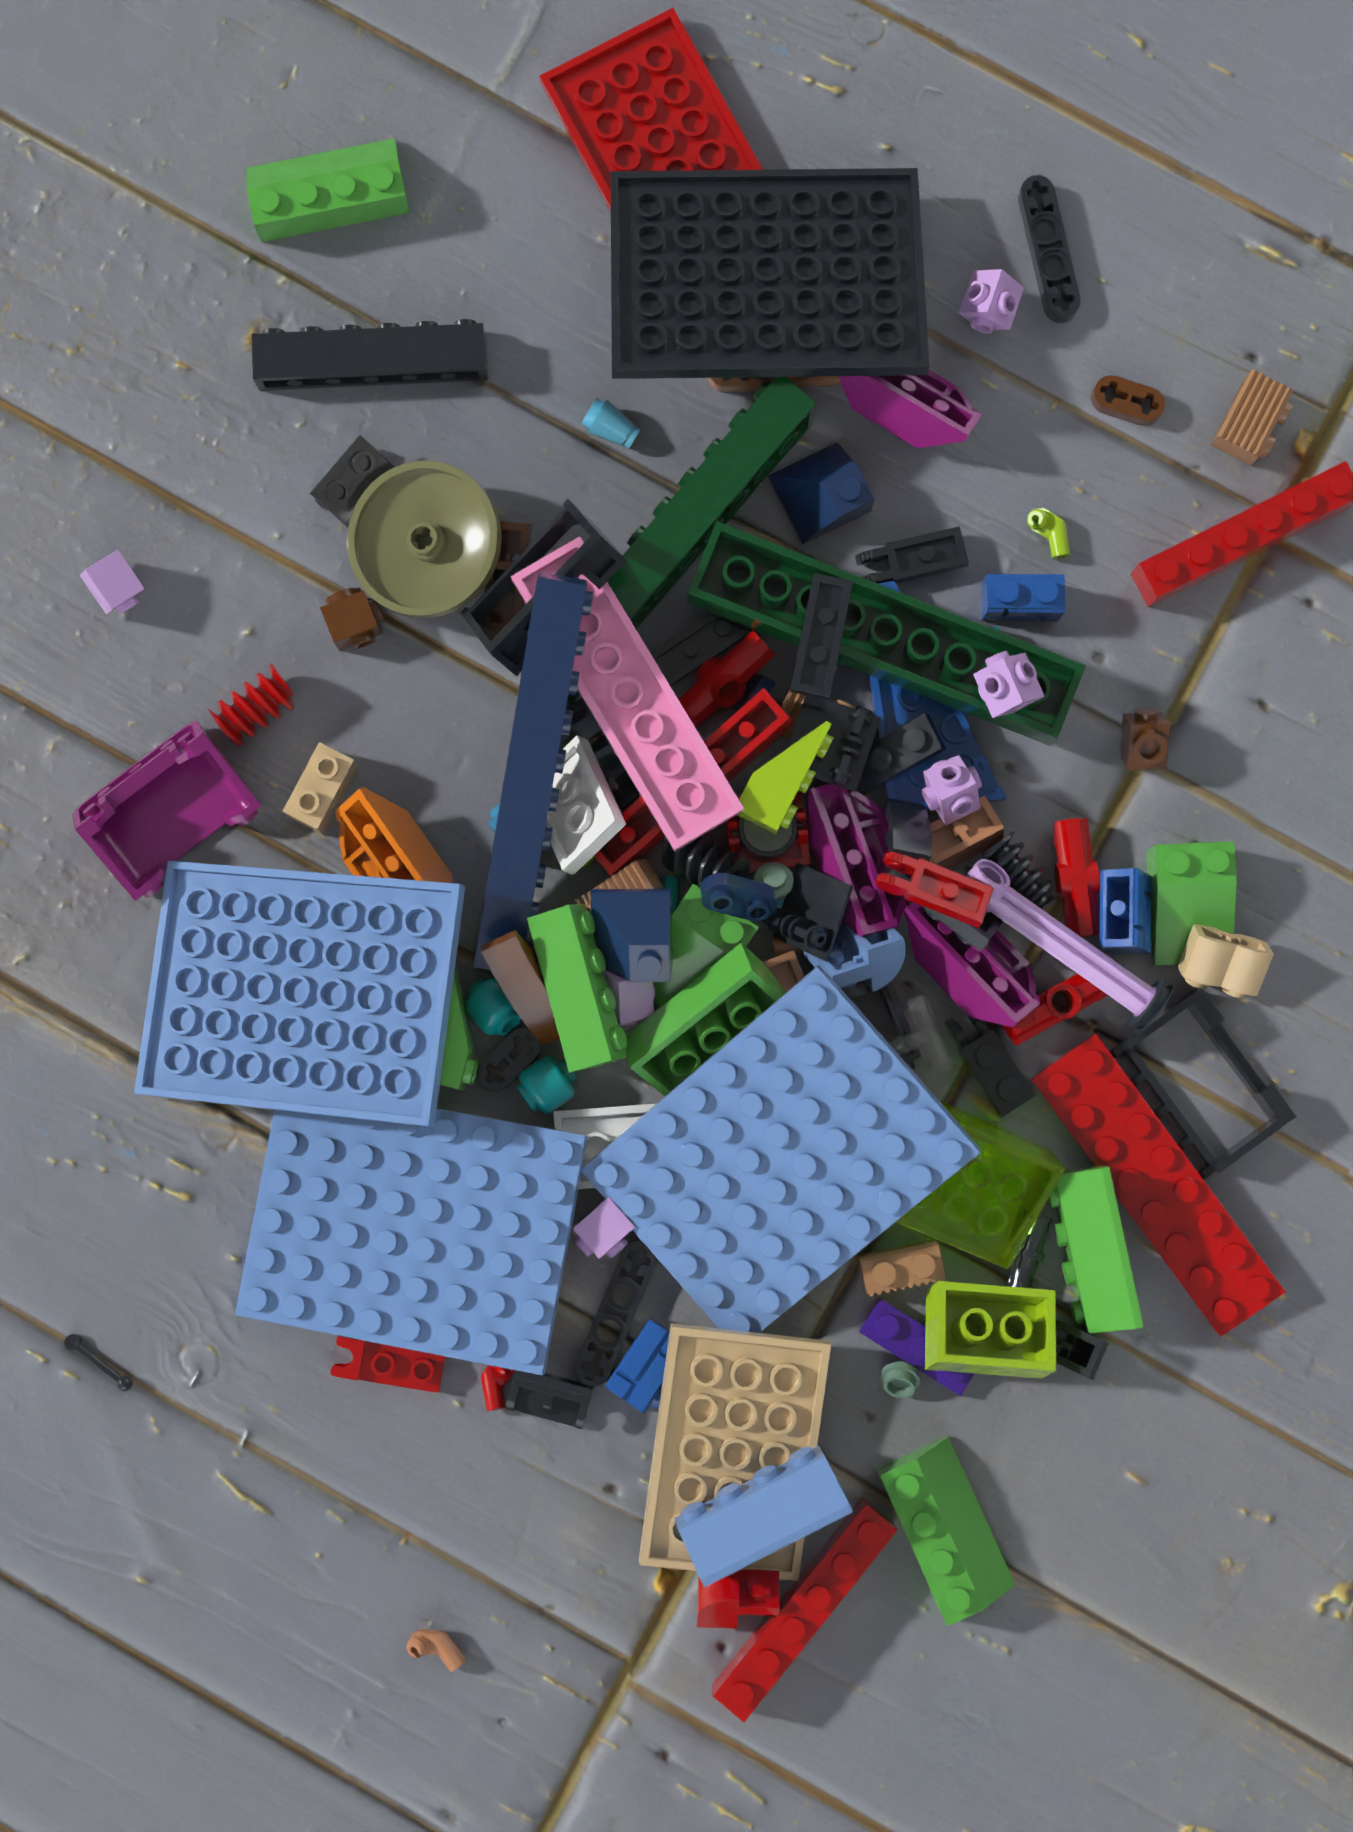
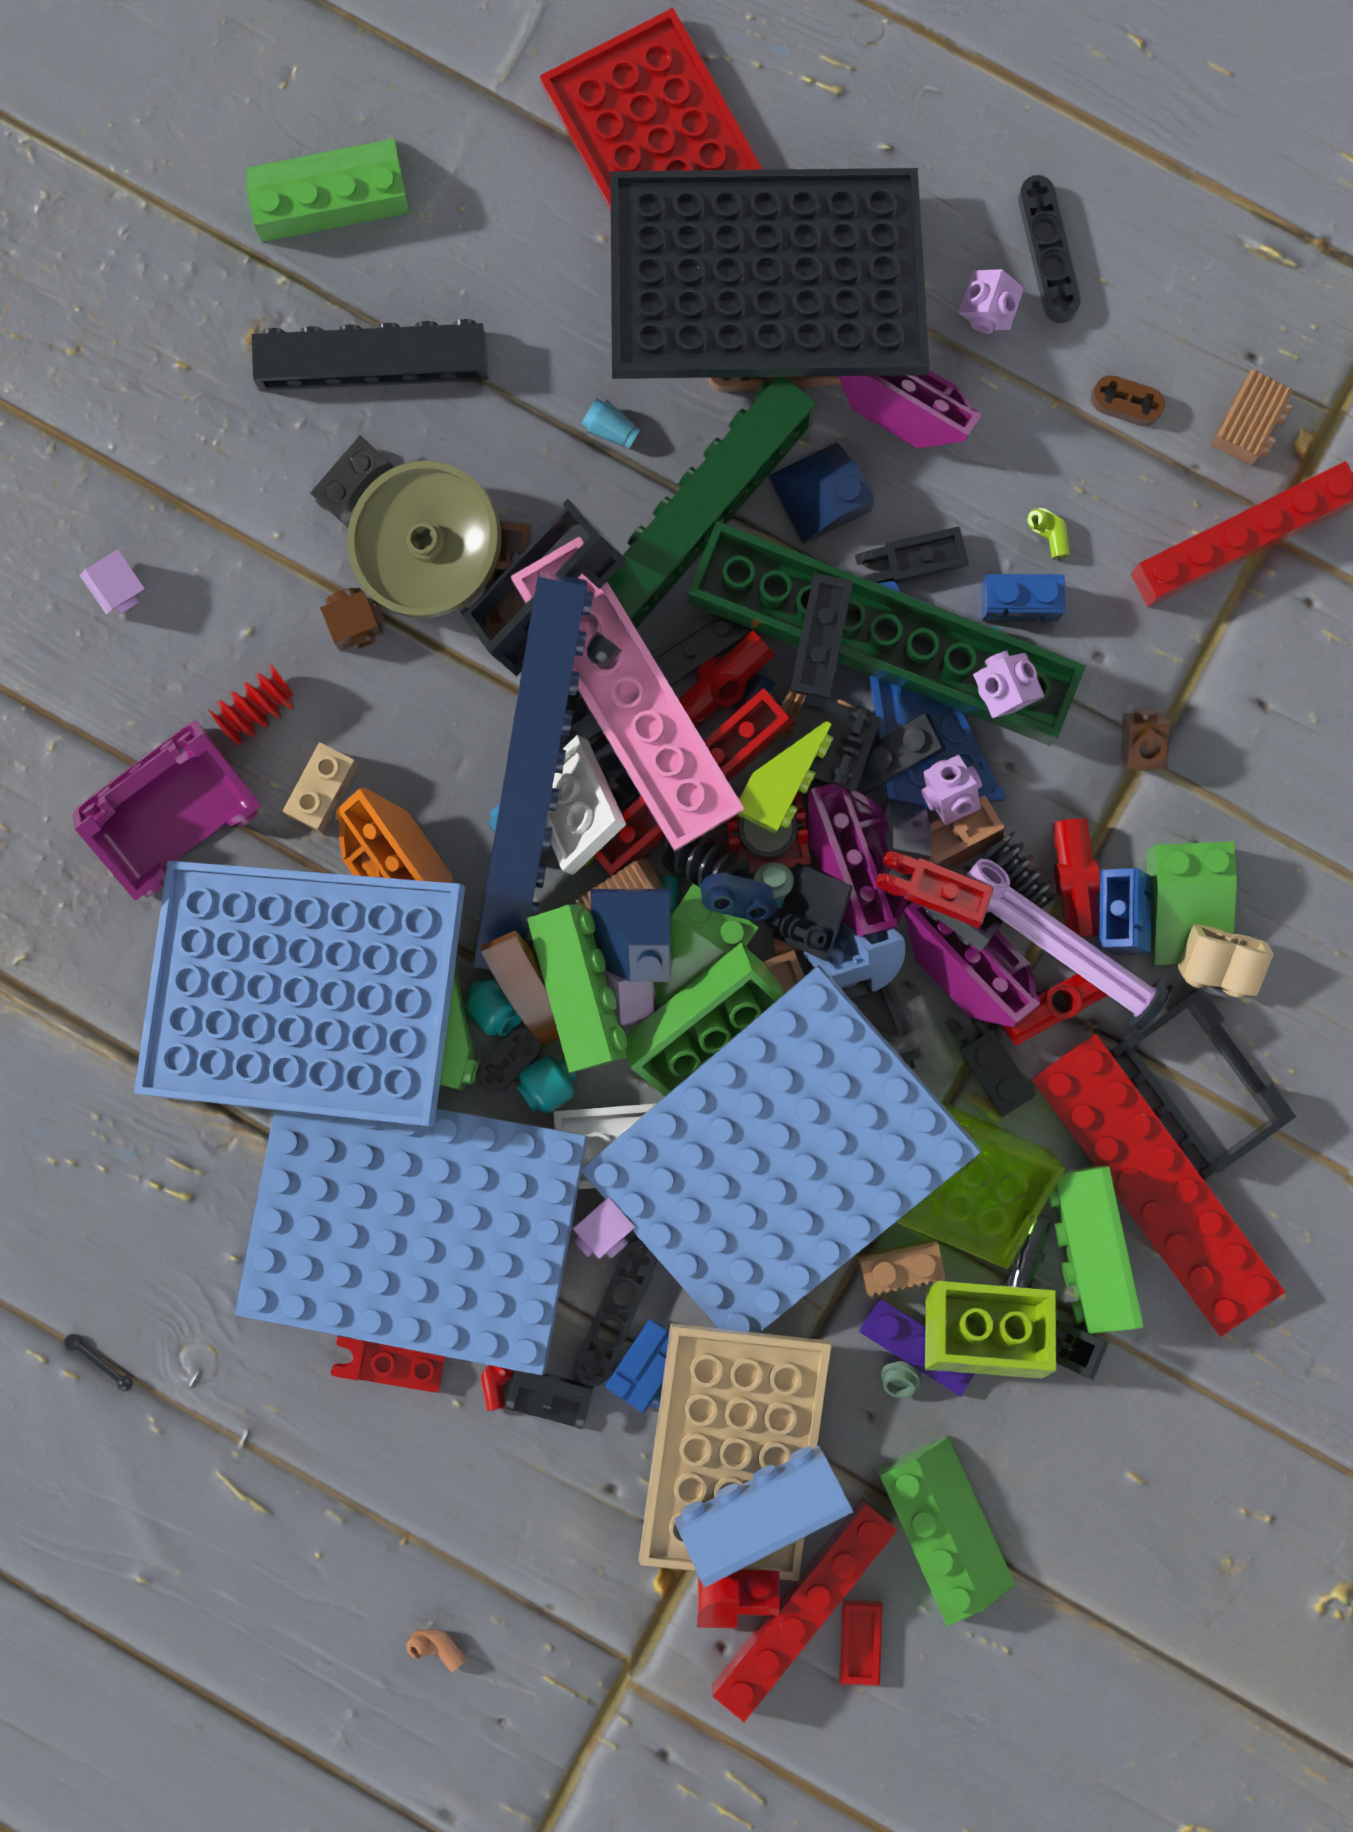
(602, 650): none -> black hinge
(860, 1642): none -> red tile

